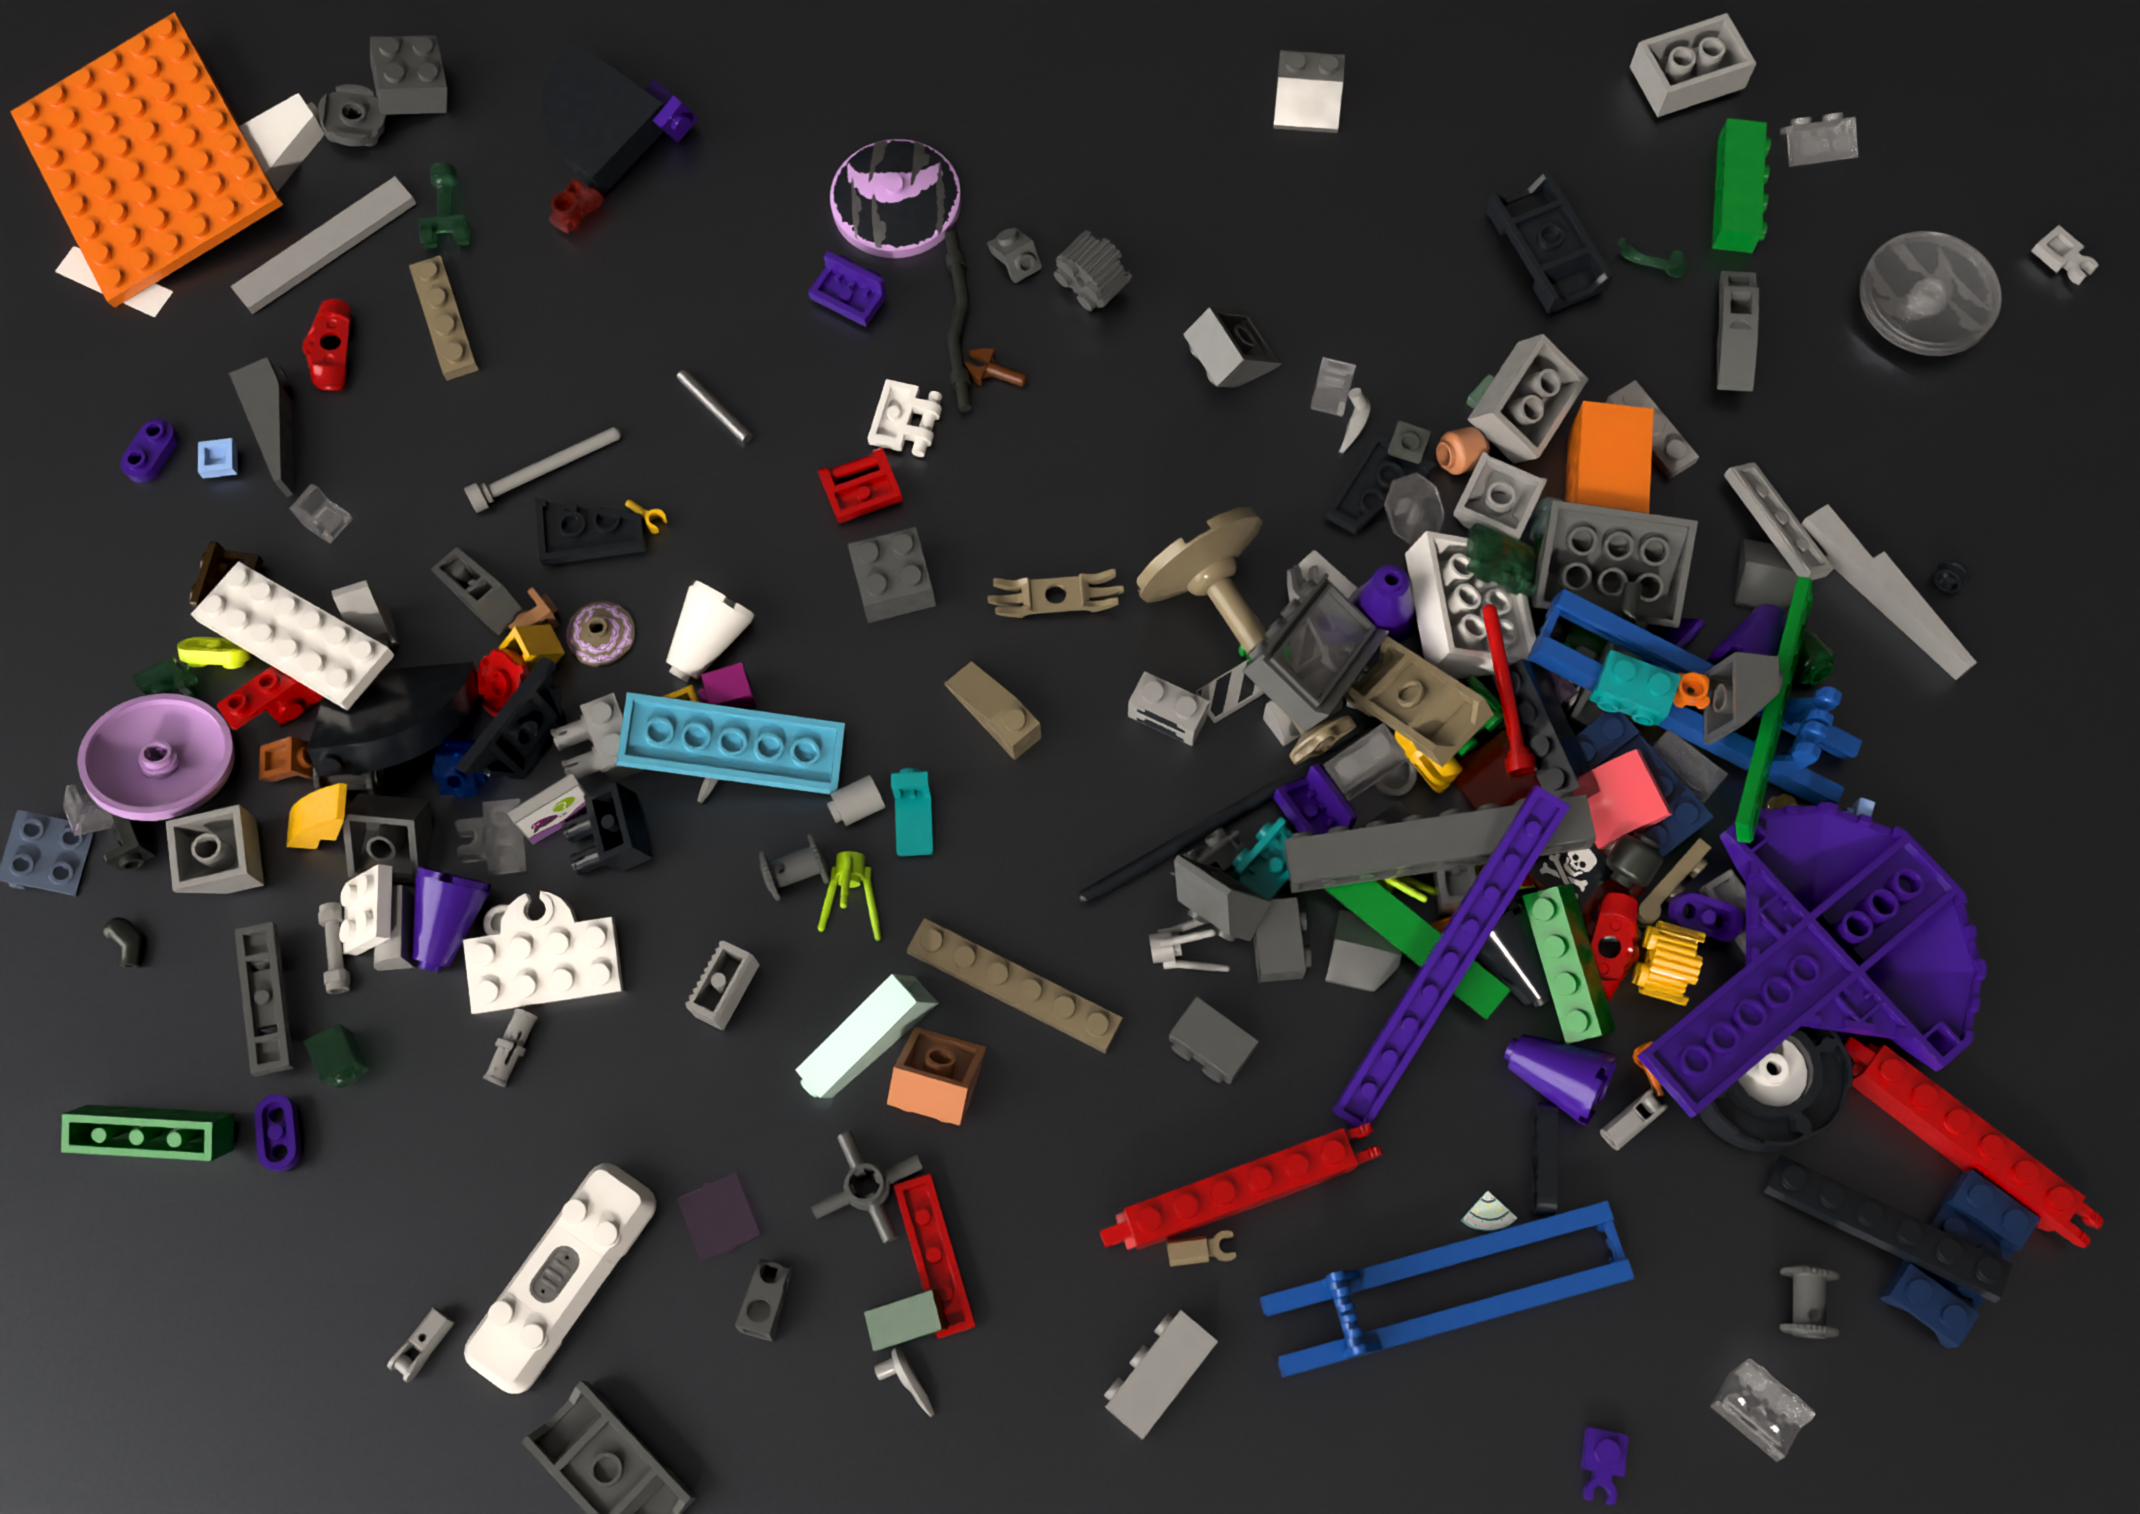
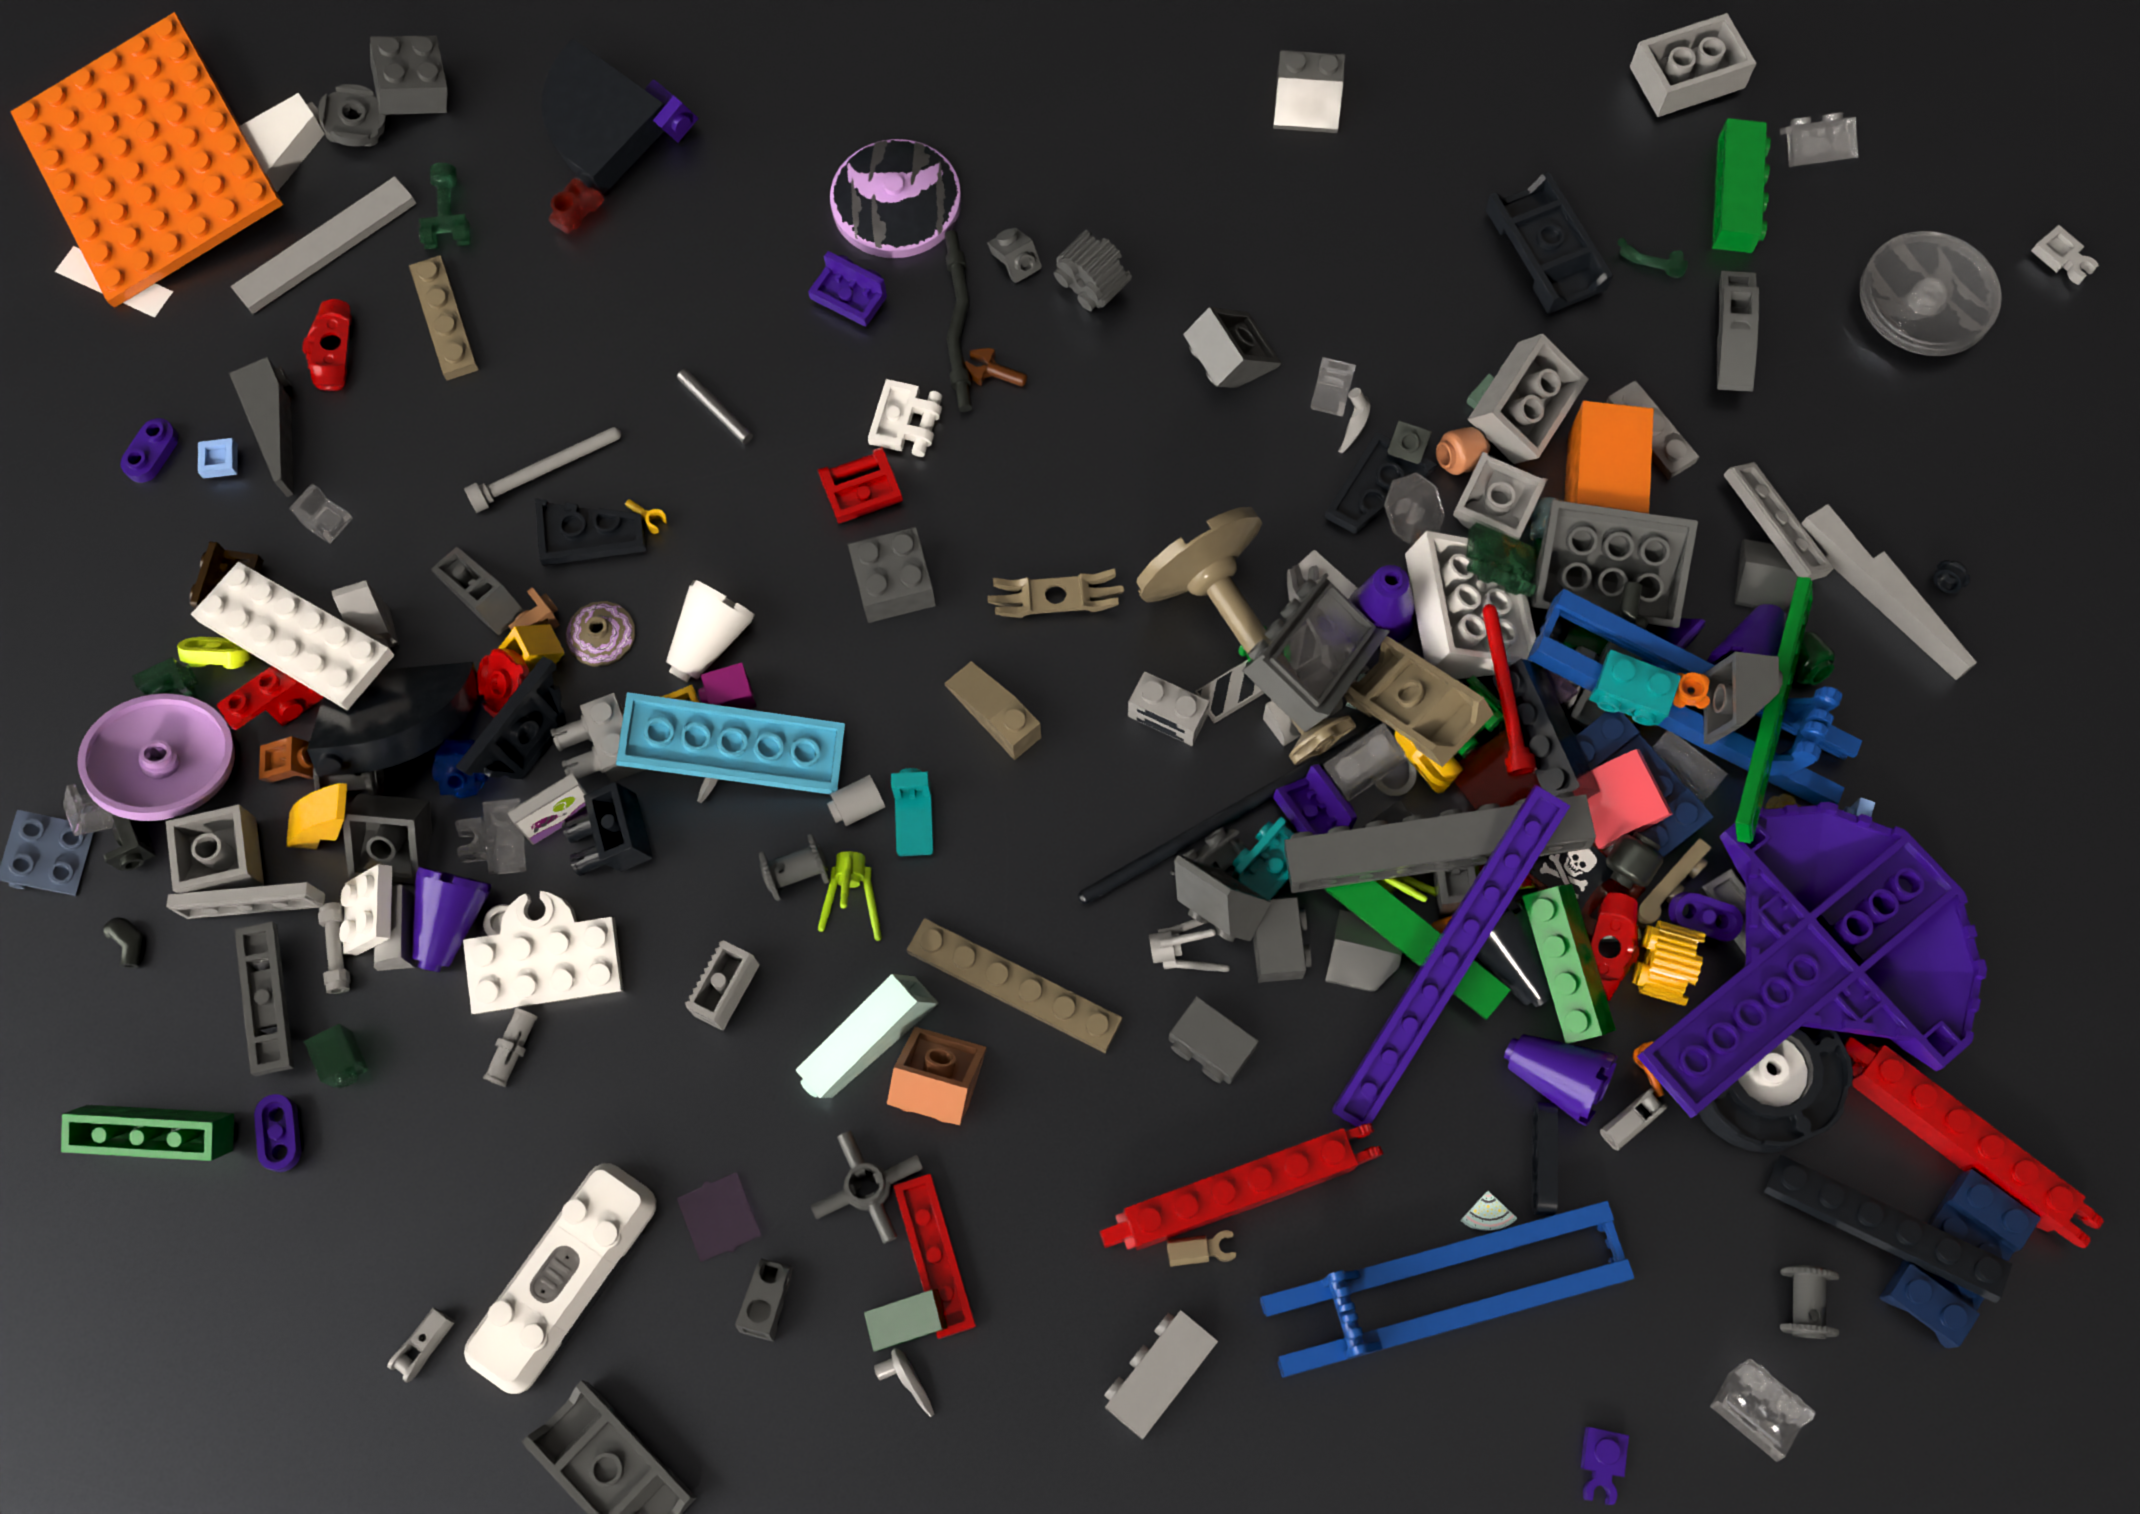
(246, 900): none -> light grey tile

